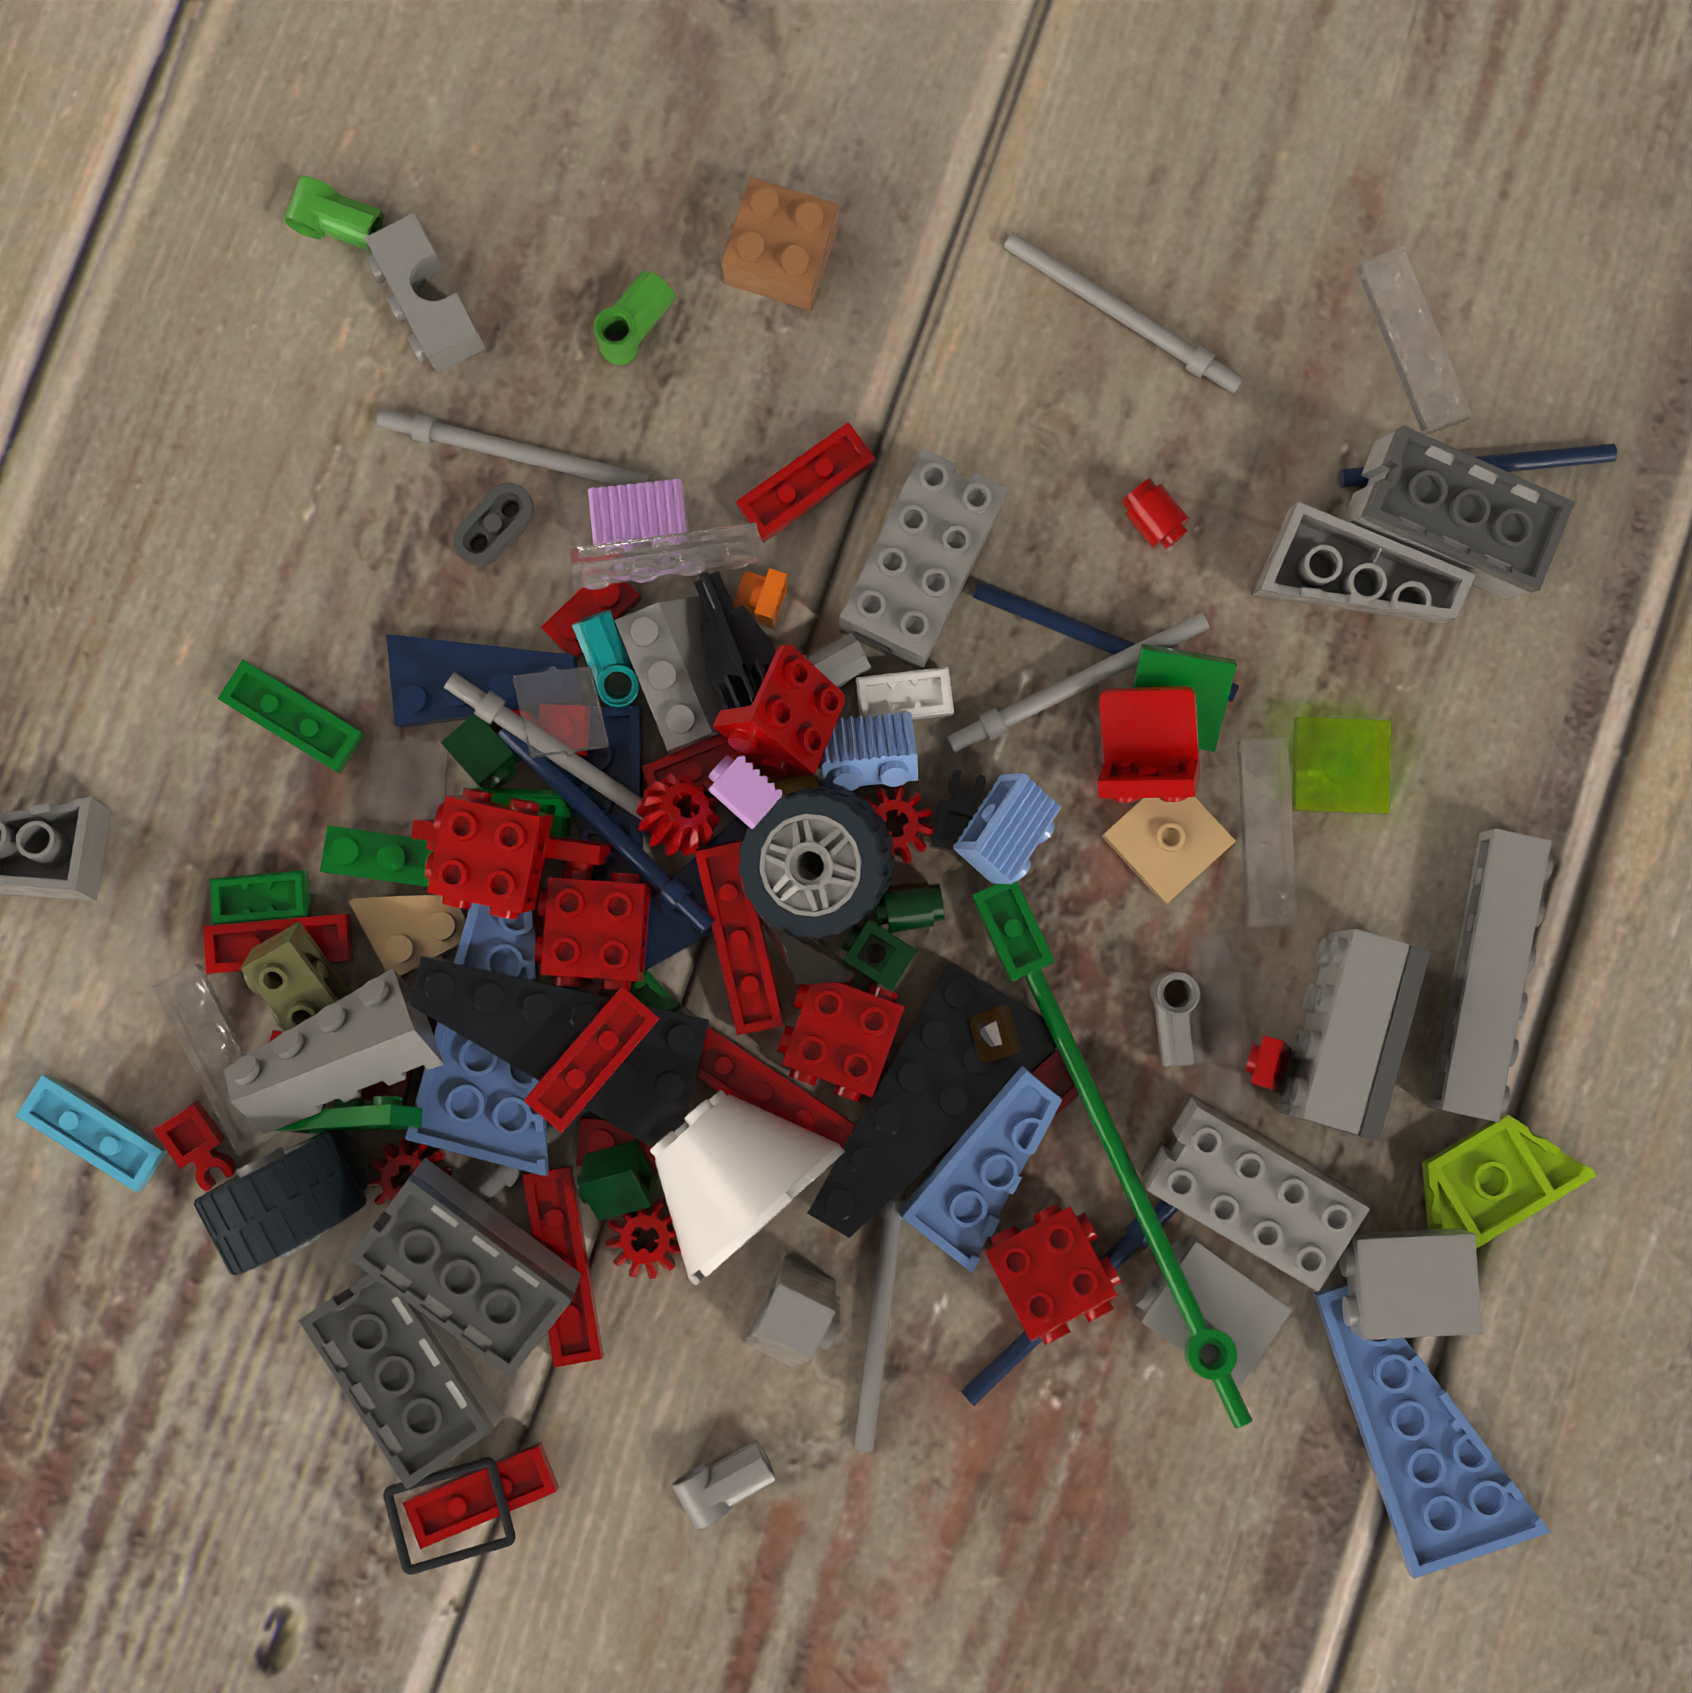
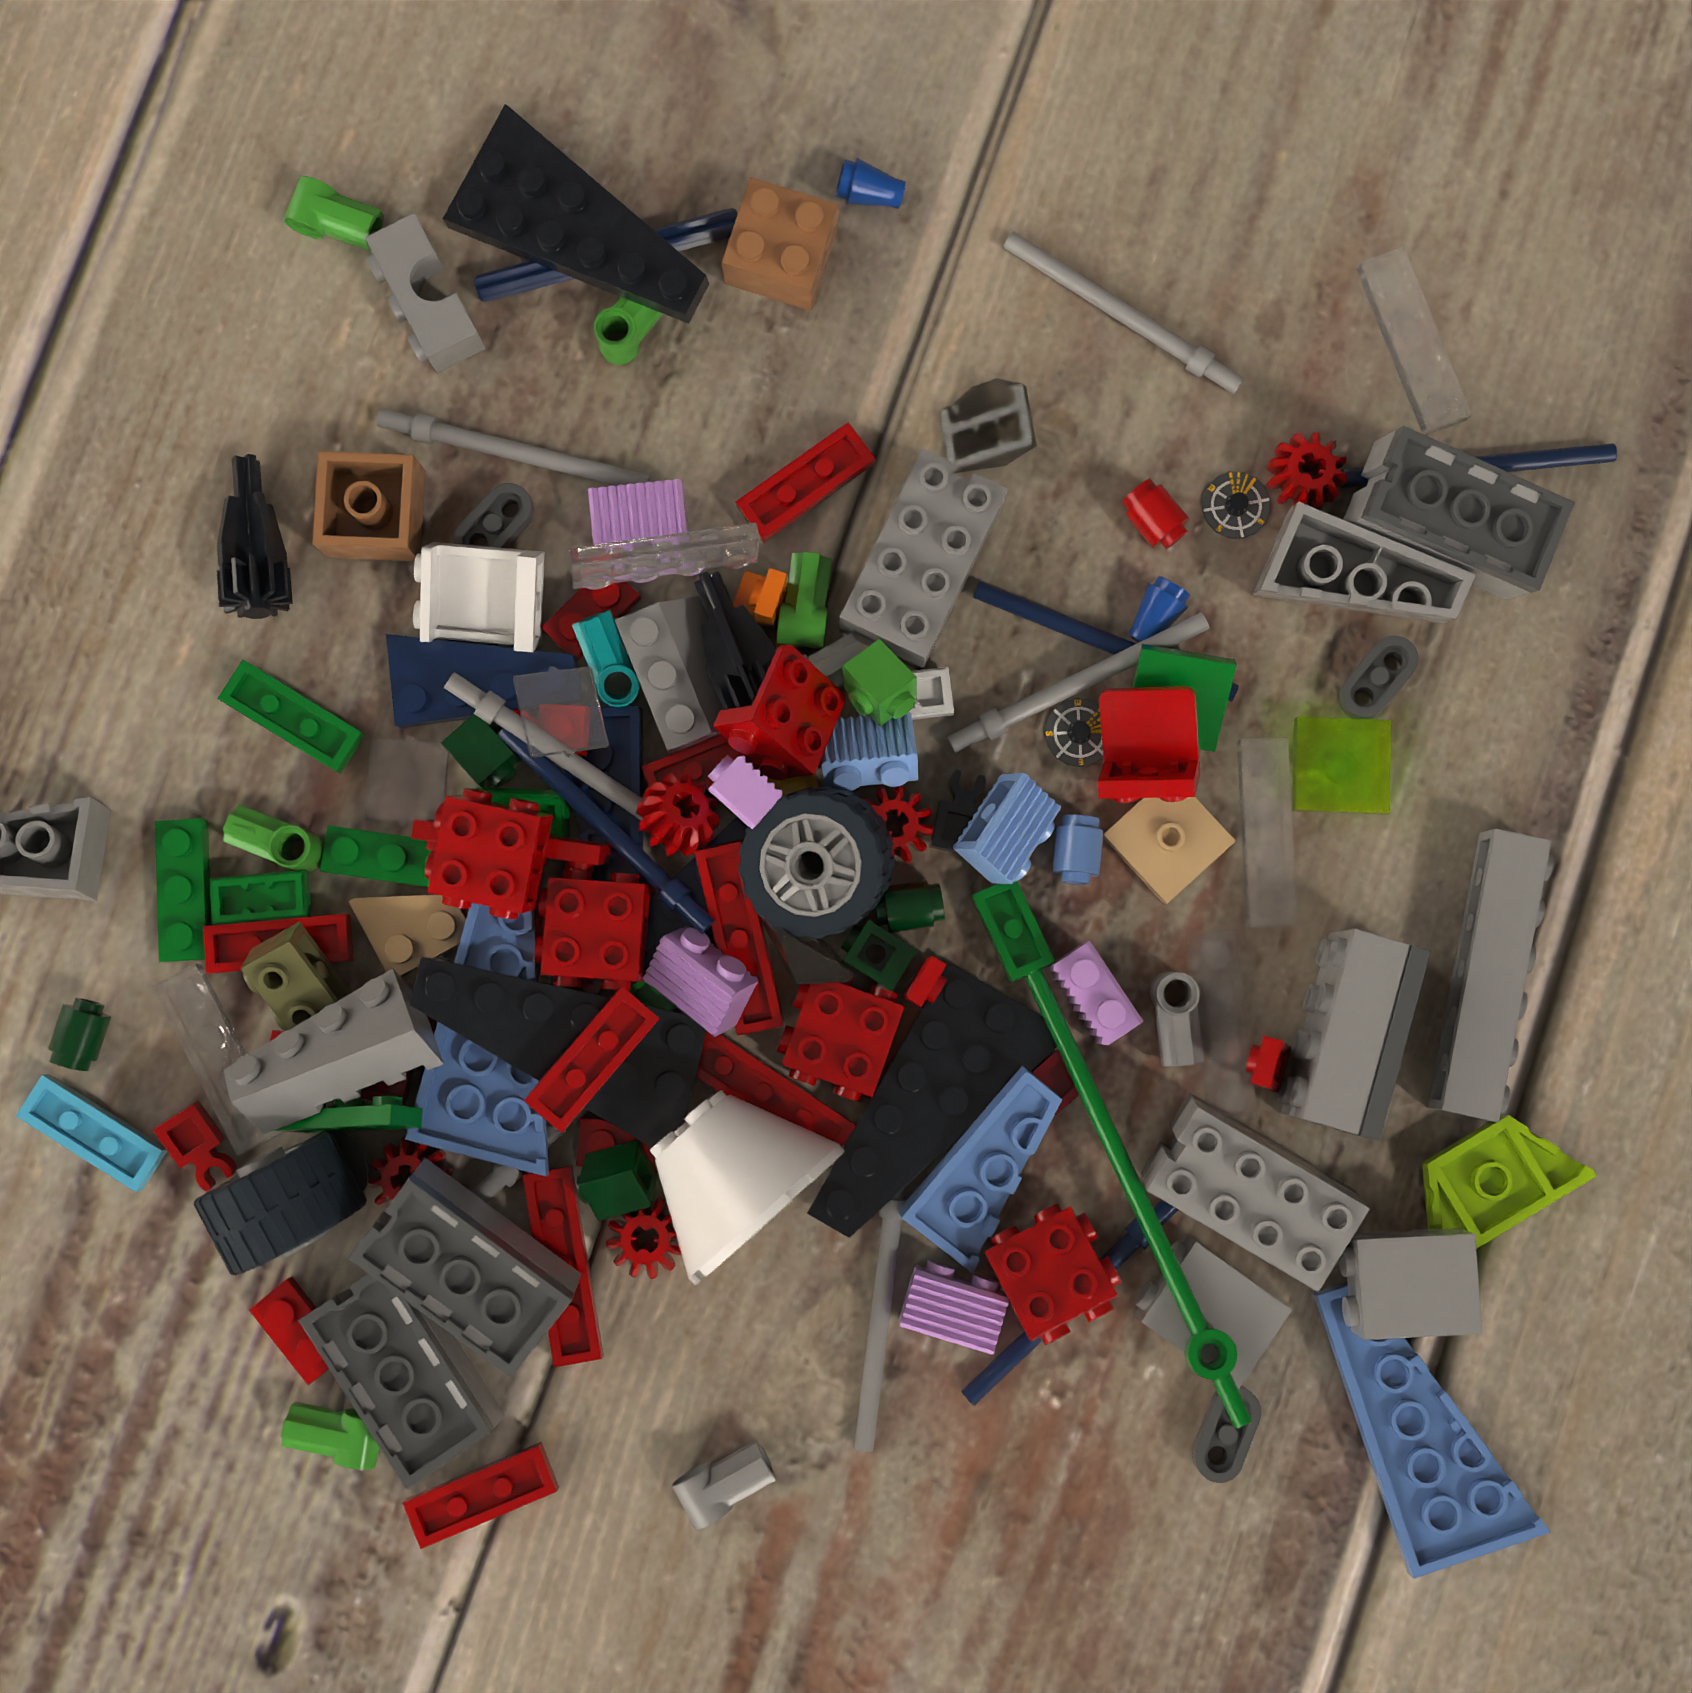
(79, 1034): none -> dark green brick
(182, 888): none -> green plate
(251, 549): none -> black piece
(272, 838): none -> bright green piece
(279, 1317): none -> red plate
(330, 1434): none -> bright green piece
(368, 506): none -> medium nougat brick
(463, 1554): black piece -> none
(480, 594): none -> white panel
(532, 276): none -> dark blue axle
(553, 213): none -> black wing
(700, 979): none -> lavender brick
(796, 1315): light grey wedge -> none
(804, 613): none -> bright green piece
(868, 185): none -> blue cone
(879, 684): none -> bright green brick
(926, 982): none -> red plate
(954, 1307): none -> lavender brick
(988, 426): none -> clear smoke slope
(995, 1034): dark brown slope -> none
(1075, 732): none -> dark grey piece
(1078, 849): none -> medium blue brick
(1094, 994): none -> lavender brick
(1159, 609): none -> blue cone
(1219, 1431): none -> dark grey plate
(1236, 505): none -> dark grey piece
(1313, 458): none -> red gear
(1376, 679): none -> dark grey plate

